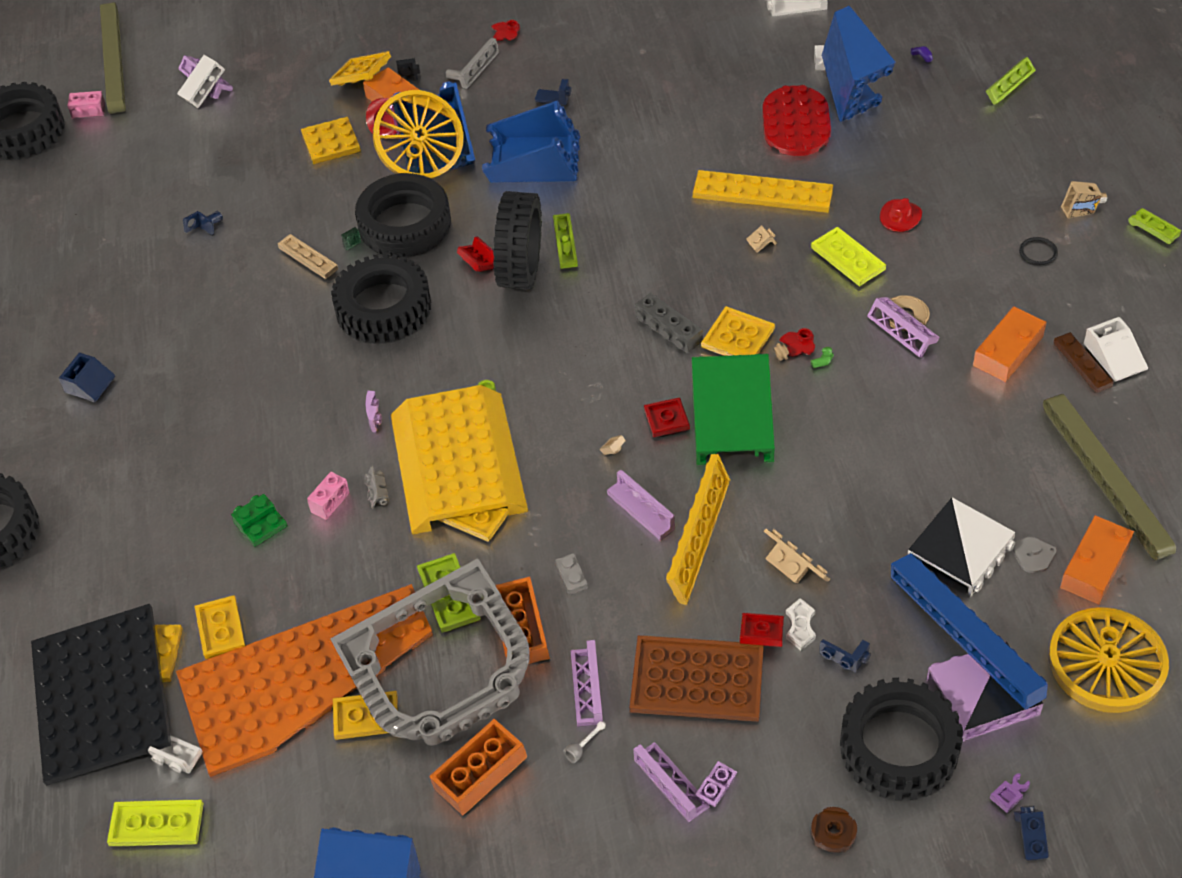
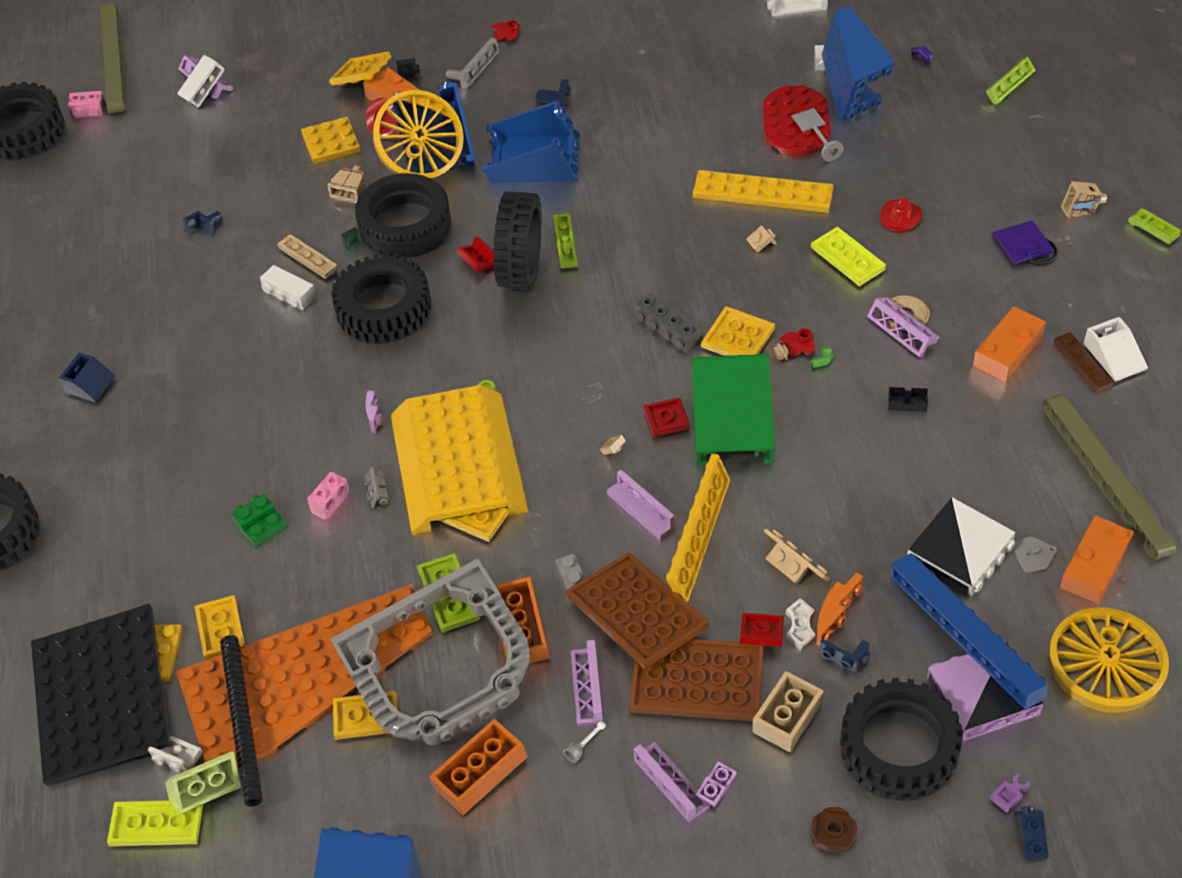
(203, 783): none -> yellowish green slope
(241, 721): none -> black piece
(288, 287): none -> white brick
(347, 184): none -> tan torso
(637, 610): none -> dark orange plate
(787, 711): none -> tan brick
(811, 120): none -> light grey piece
(834, 606): none -> orange slope
(908, 400): none -> black piece
(1023, 242): none -> dark purple container

